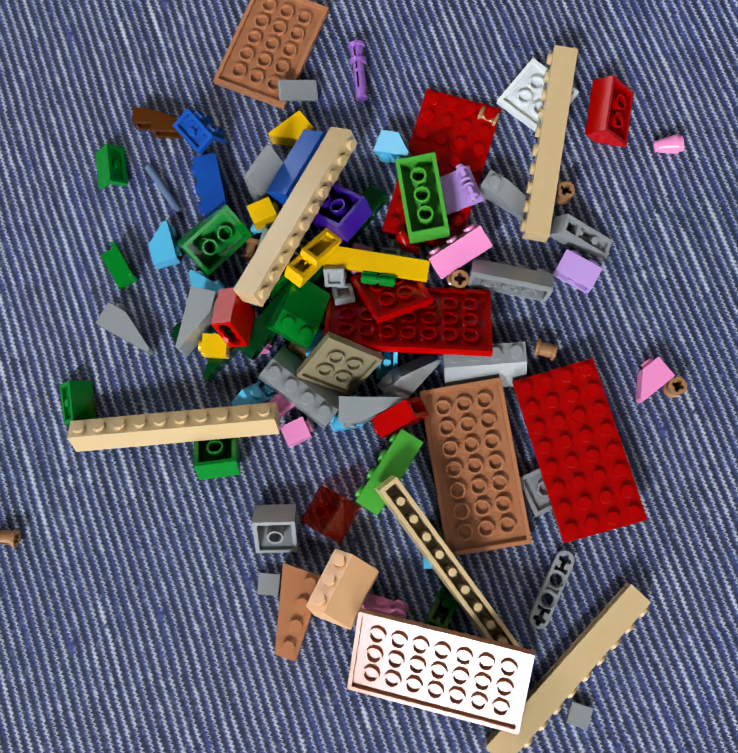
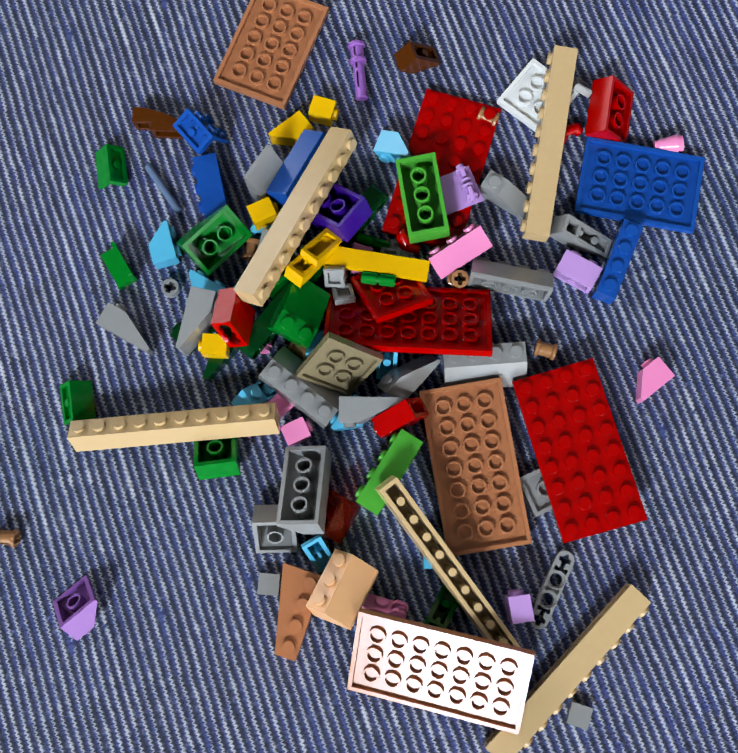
(77, 608): none -> medium lavender slope
(173, 293): none -> light grey bush
(297, 90): light grey tile -> none
(304, 489): none -> light grey slope
(317, 552): none -> medium azure slope
(323, 111): none -> yellow brick
(370, 241): none -> green piece
(416, 57): none -> reddish brown slope
(518, 606): none -> lavender brick
(567, 187): medium nougat bush -> none
(573, 128): none -> red arm
(581, 87): none -> light grey tile
(617, 261): none -> blue brick
(639, 185): none -> blue plate
(669, 390): medium nougat bush -> none

